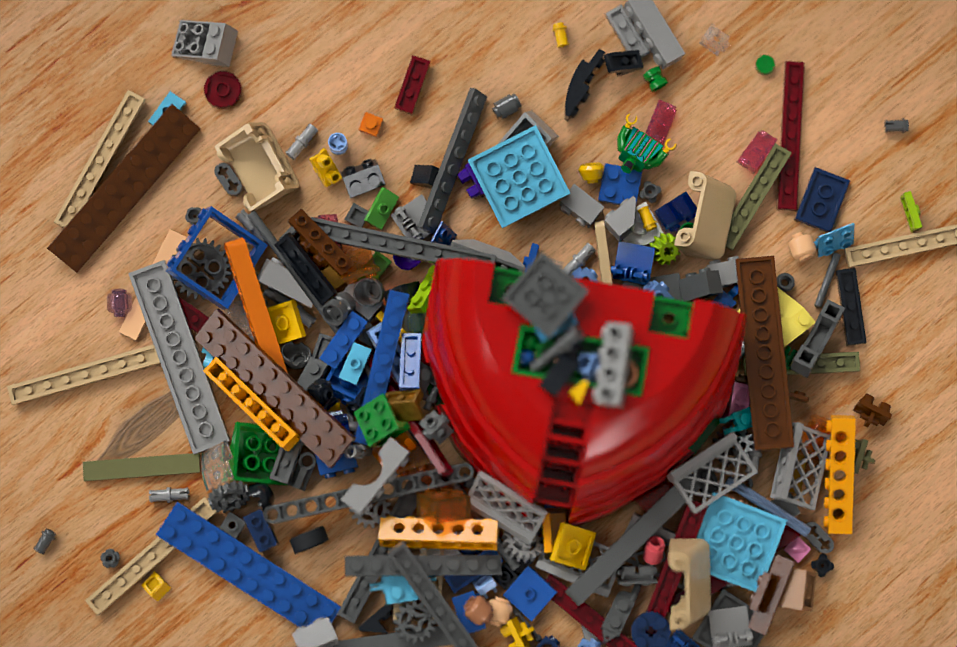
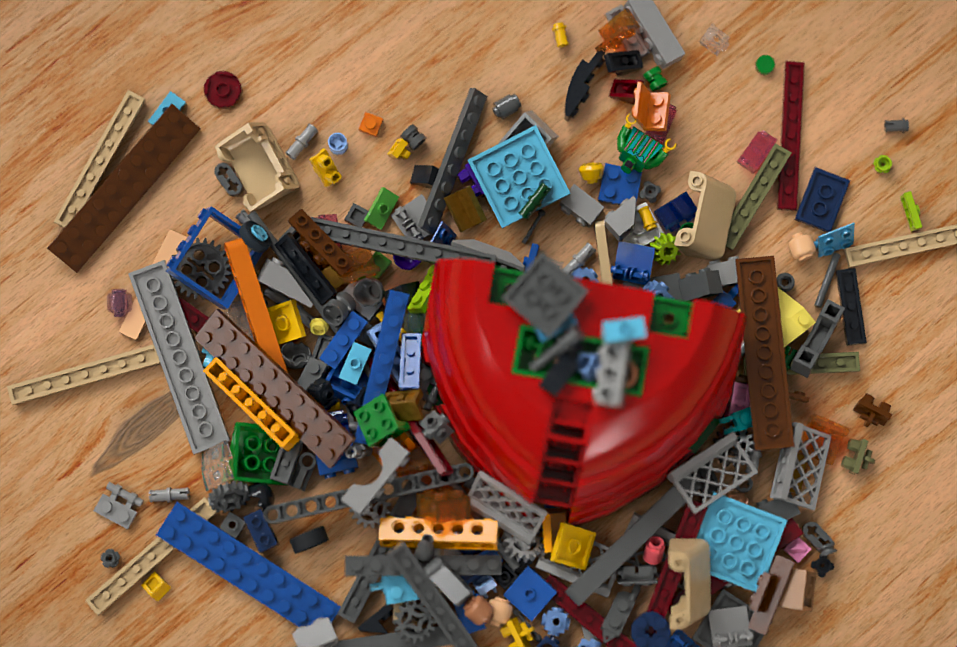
(44, 541): dark grey pin -> none
(116, 511): none -> light grey plate
(141, 467): olive tile -> none
(189, 216): dark grey plate -> none
(205, 42): light grey slope -> none
(255, 236): none -> black wheel
(319, 326): none -> light yellow plate
(362, 177): bracket -> none
(398, 149): none -> yellow tile
(412, 85): dark red plate -> none
(413, 137): none -> dark grey wheel
(425, 548): none -> dark grey cone
(448, 581): none -> beam
(465, 208): none -> pearl gold panel
(526, 357): blue hinge -> none
(534, 201): none -> dark green pin
(541, 213): none -> dark grey hinge
(548, 618): none -> medium blue brick
(578, 392): yellow slope -> none
(616, 30): none -> clear orange bracket
(624, 90): none -> dark red slope
(624, 330): none -> medium azure plate
(646, 501): clear red slope -> none
(651, 109): none -> orange bracket
(769, 507): sand blue axle -> none
(827, 549): none -> dark grey bush
(843, 523): light orange brick -> none
(887, 164): none -> lime plate

